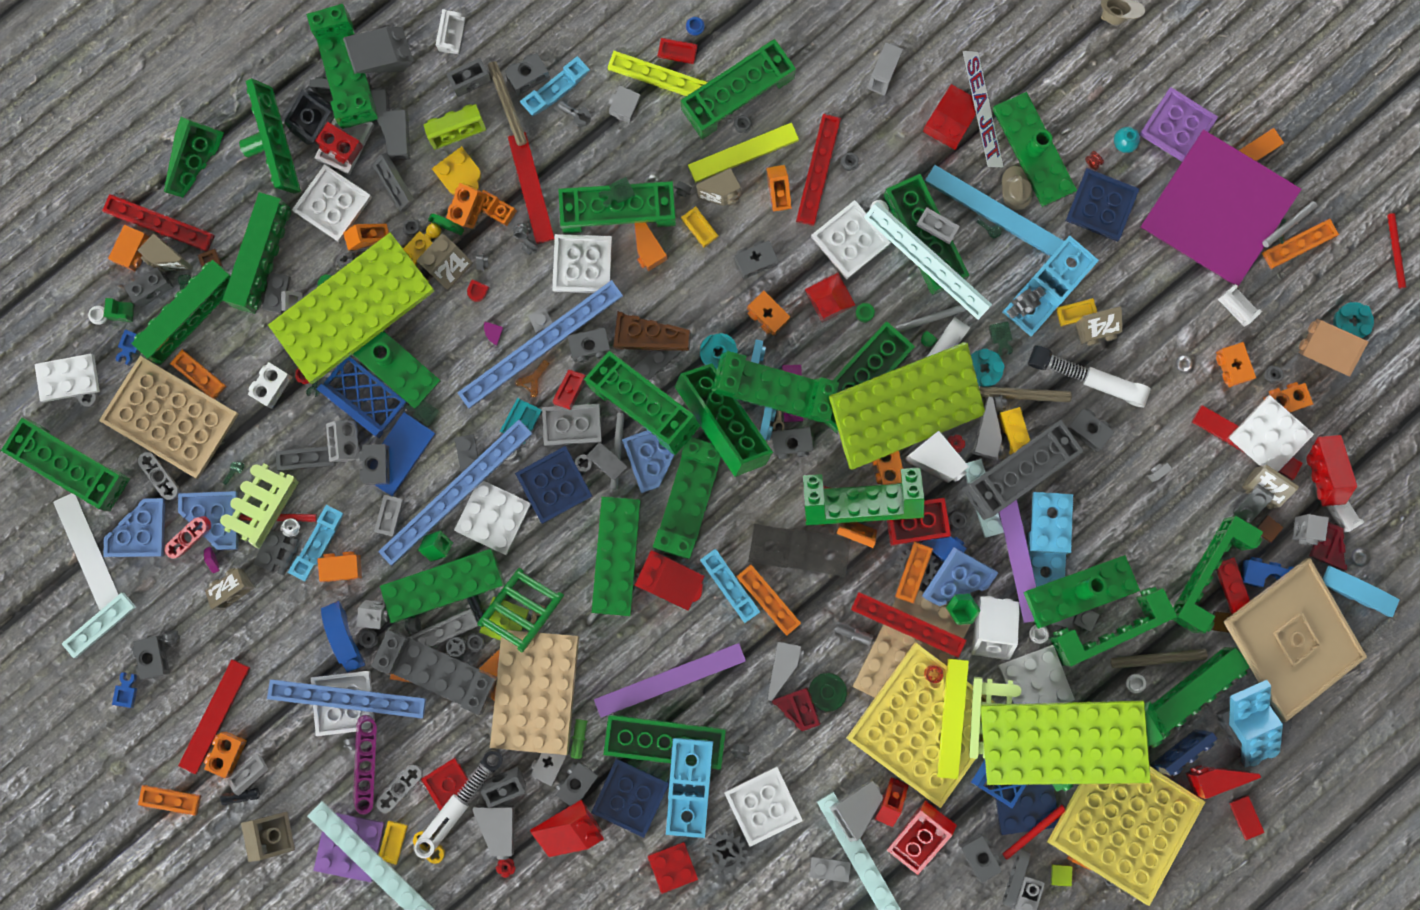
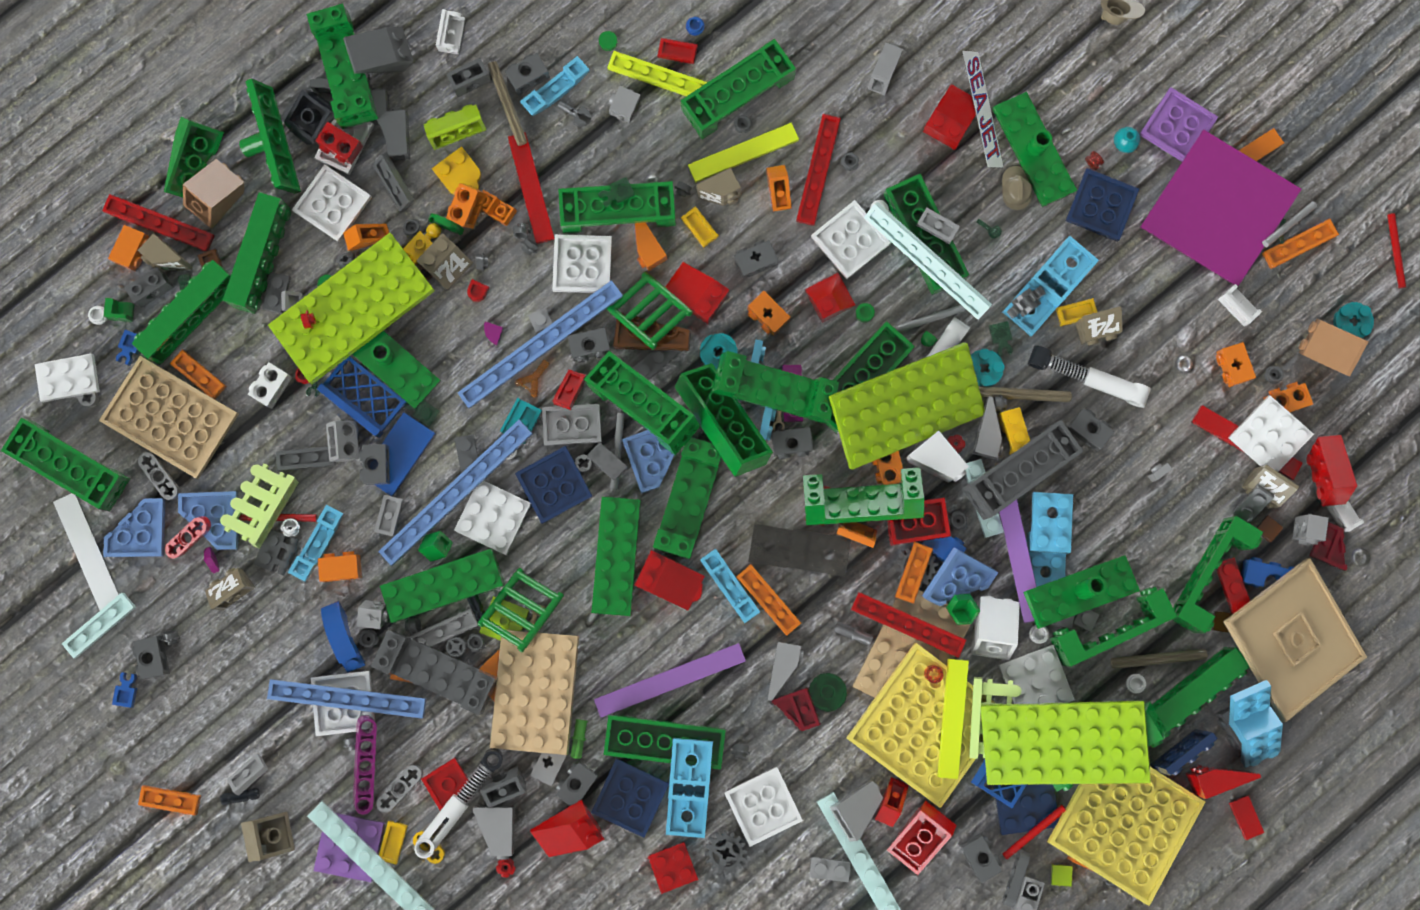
(212, 192): none -> slope
(214, 716): red tile -> none
(229, 757): orange brick -> none
(234, 467): clear green hand -> none
(308, 320): none -> red plate
(608, 41): none -> green tile
(659, 289): none -> green bar
(698, 291): none -> red slope
(993, 211): medium azure tile -> none
(1360, 591): medium azure slope -> none

